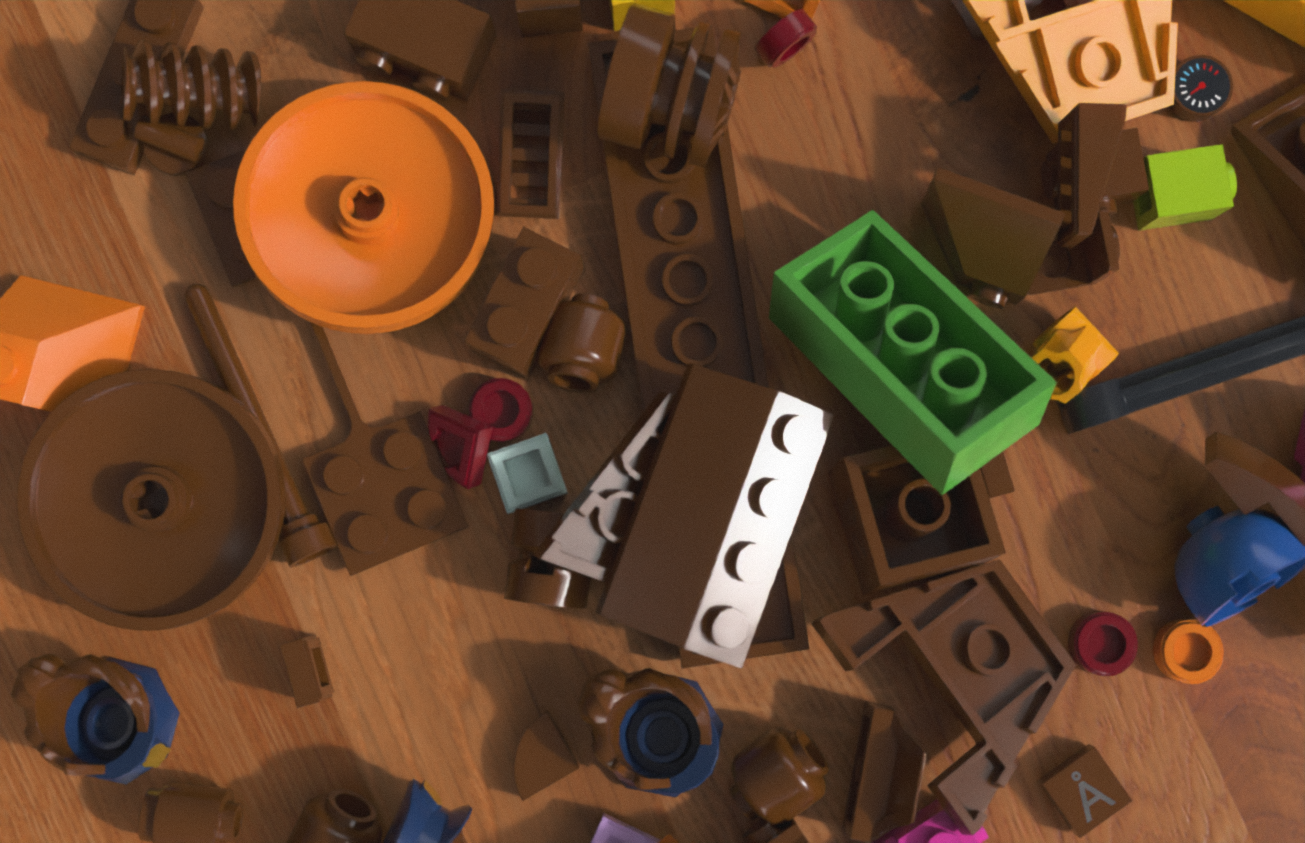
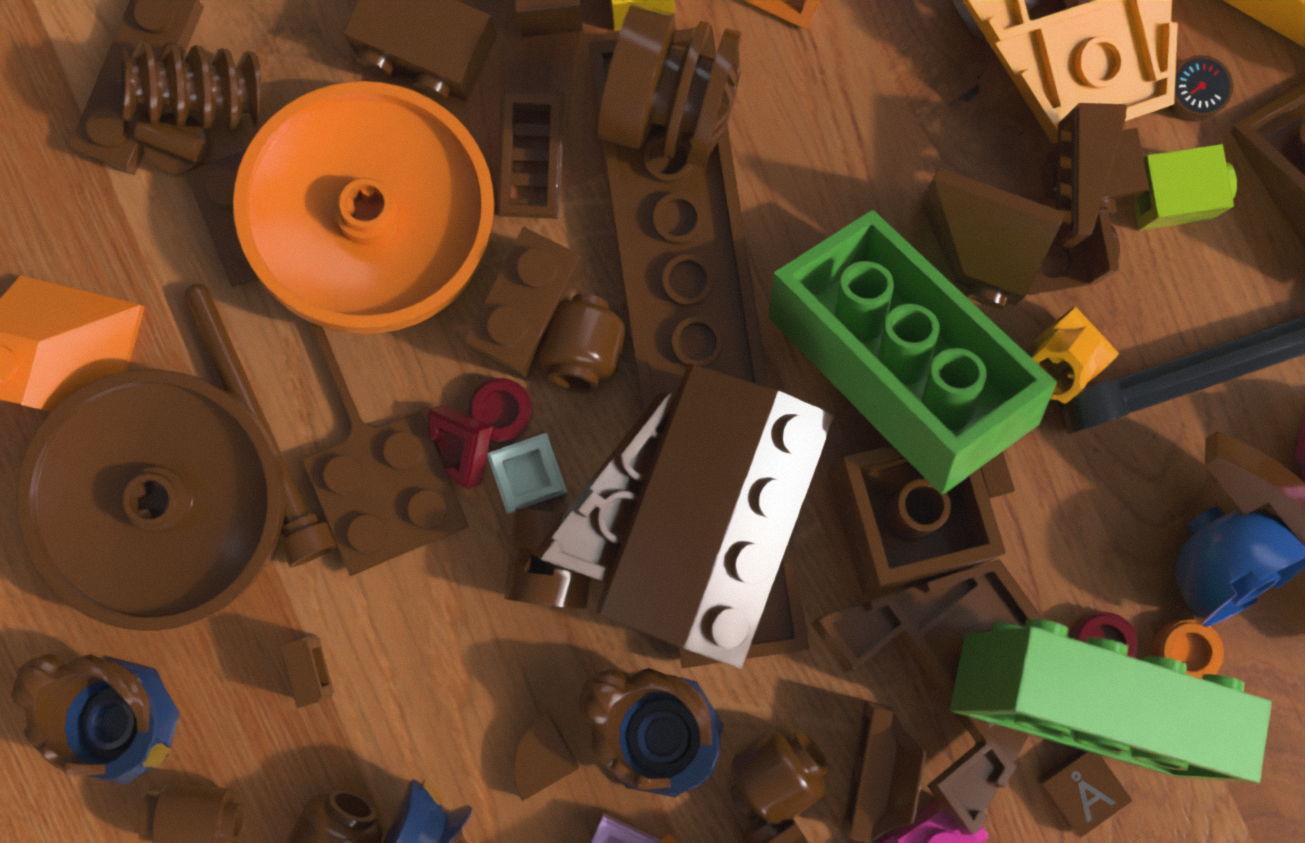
(786, 38): dark red tile -> none
(1111, 702): none -> brick

